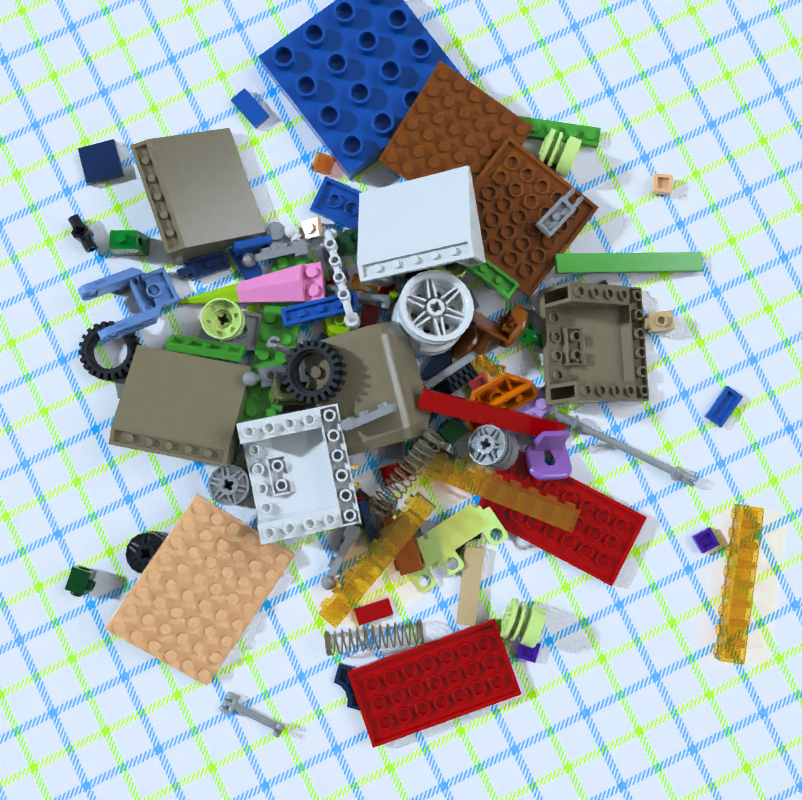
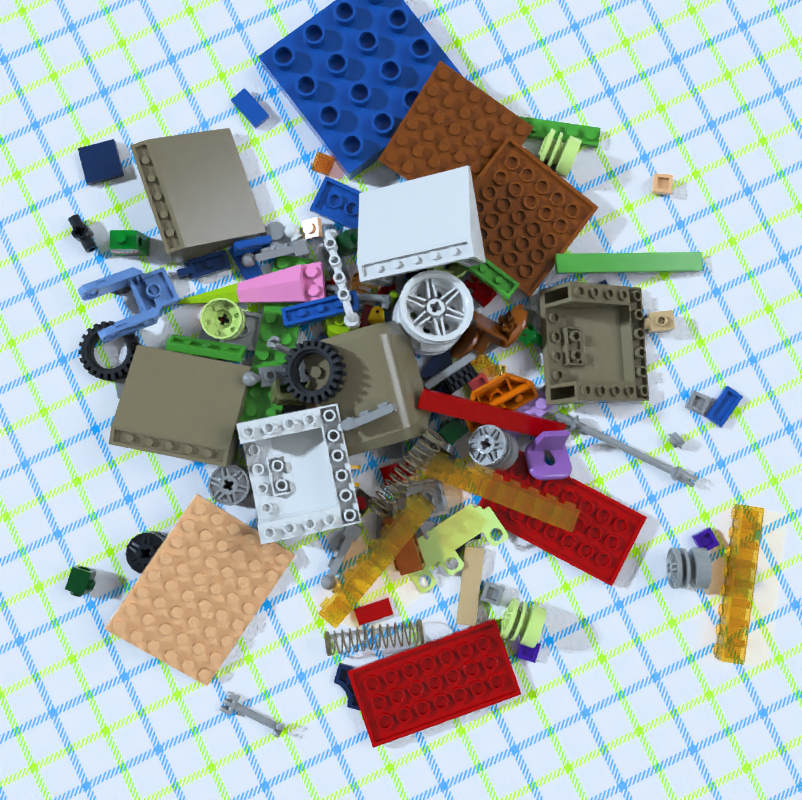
(366, 519): dark blue tile -> none
(375, 318): none -> yellow piece
(433, 491): none -> light grey plate
(481, 292): none -> red plate
(492, 593): none -> light grey plate
(558, 213): light grey hinge -> none
(675, 440): none -> light grey plate
(688, 568): none -> light grey wheel
(697, 402): none -> light grey tile

